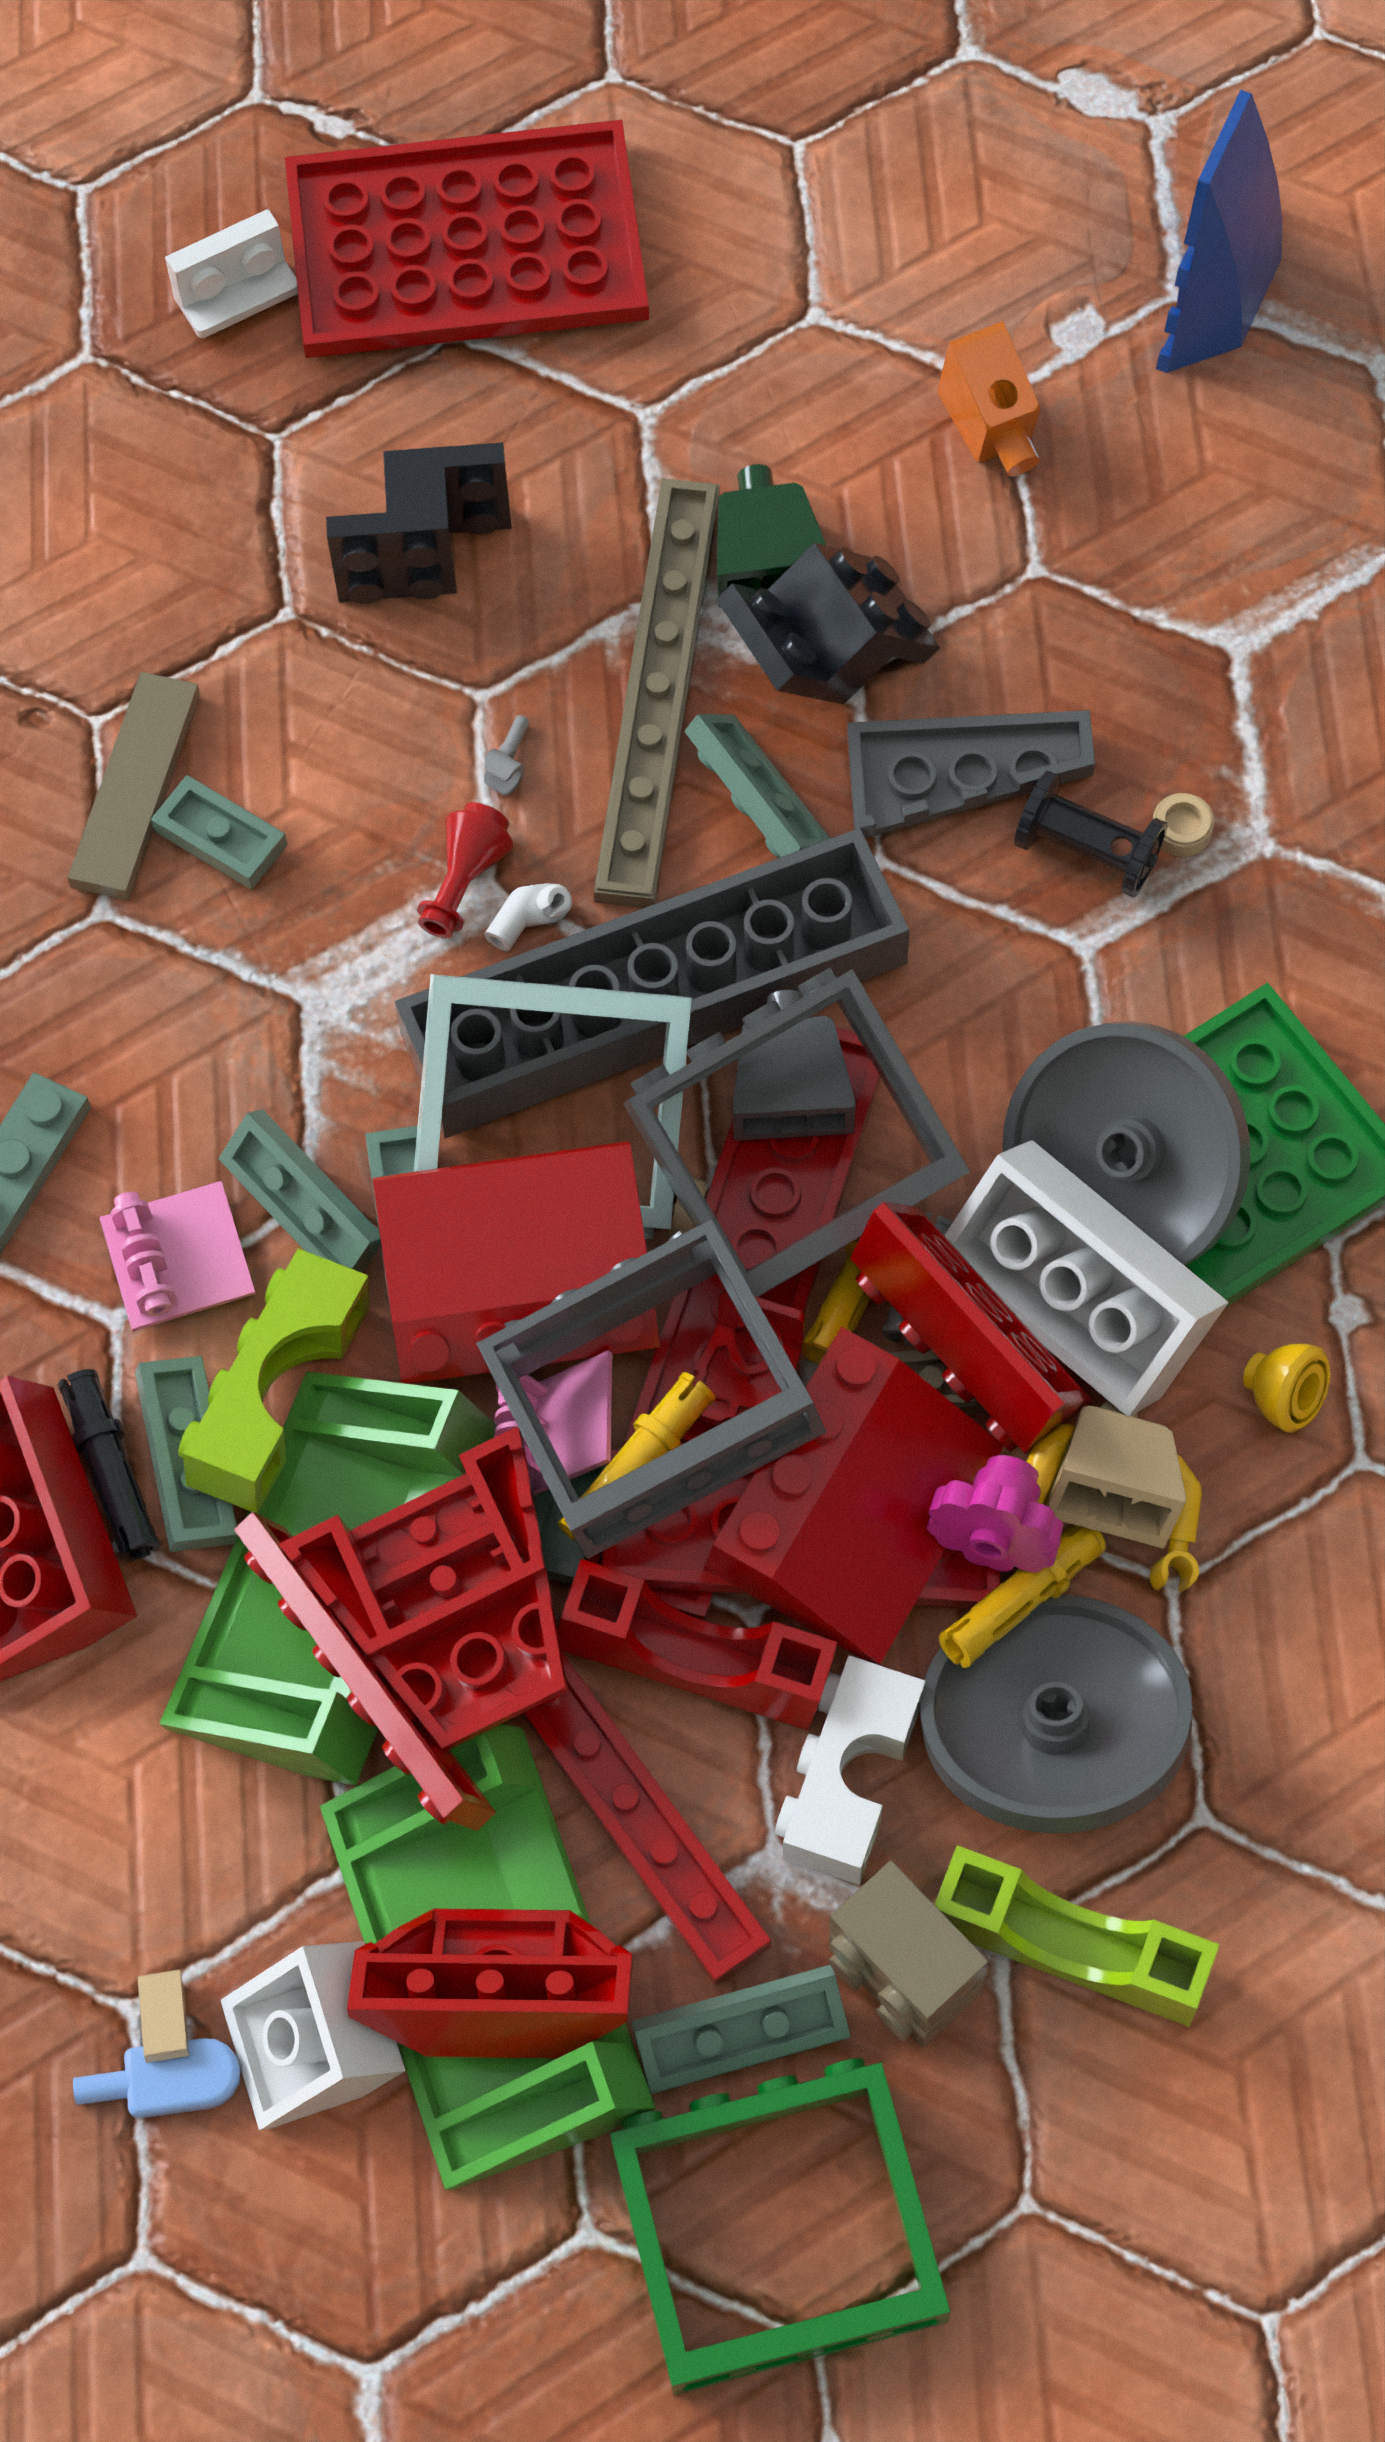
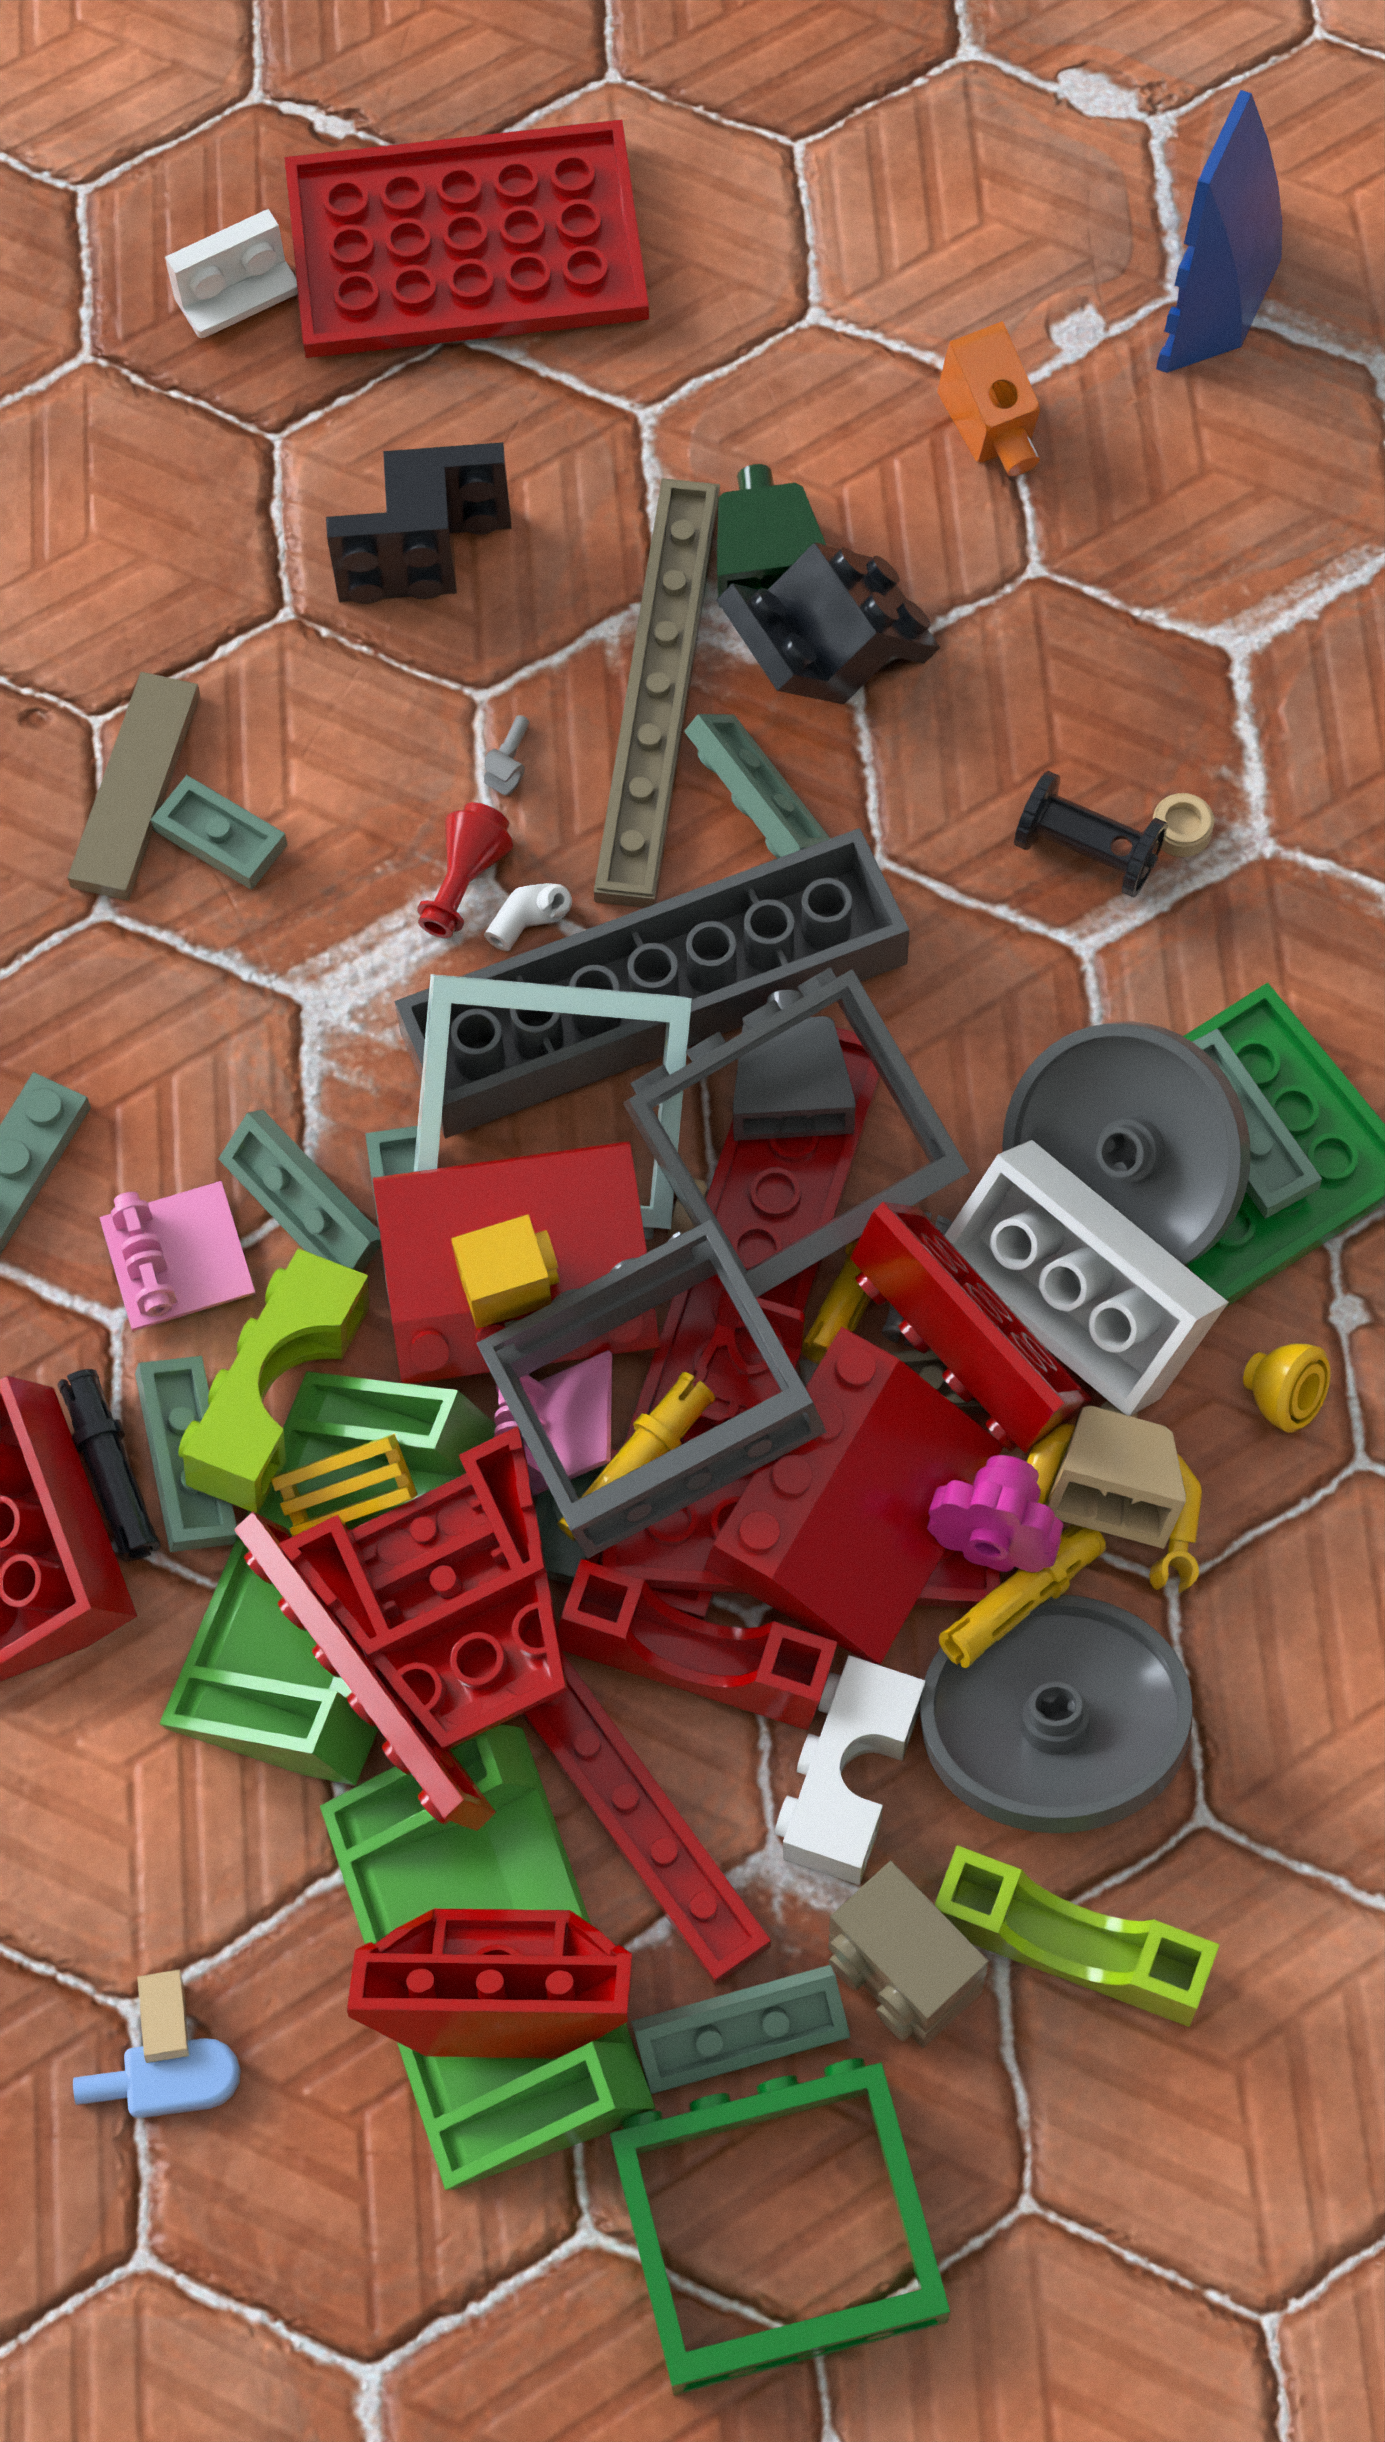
(296, 1504): none -> yellow tile
(298, 2040): white slope -> none
(505, 1270): none -> yellow brick
(954, 764): dark grey wing -> none
(1278, 1166): none -> sand green plate

